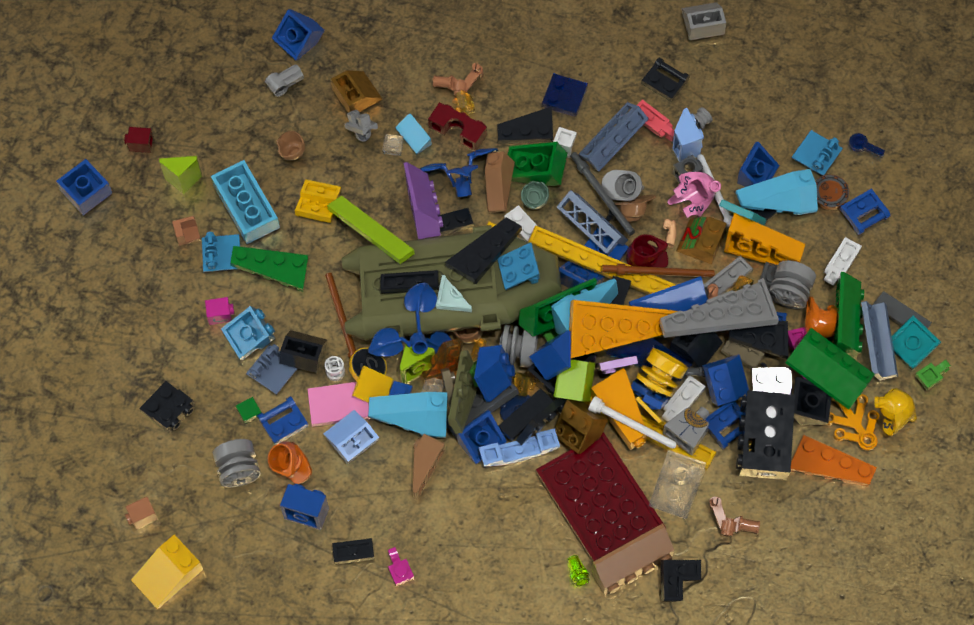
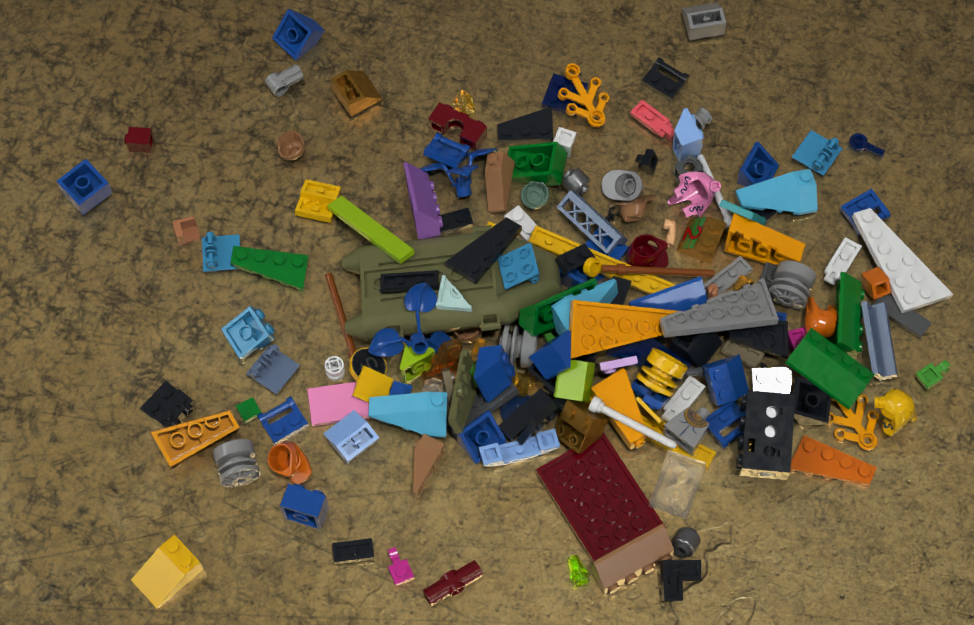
(140, 513): nougat brick -> none
(181, 171): lime slope -> none
(187, 438): none -> light orange wedge
(219, 311): dark pink brick -> none
(245, 202): medium azure brick -> none
(302, 351): black slope -> none
(360, 125): light grey hips -> none
(393, 144): clear plate -> none
(414, 134): medium azure slope -> none
(444, 154): none -> blue plate
(453, 583): none -> dark red piece
(458, 85): nougat pin -> none
(574, 259): none -> black plate
(576, 181): none -> flat silver head
(584, 98): none -> light orange plant
(584, 168): dark grey bar -> none
(592, 267): none -> yellow tile
(614, 137): sand blue fence -> none
(647, 161): none -> black tile
(686, 541): none -> flat silver head
(728, 525): nougat pin -> none
(831, 192): tile -> none
(876, 283): none -> orange brick
(909, 278): none -> white wing
(914, 342): teal tile -> none

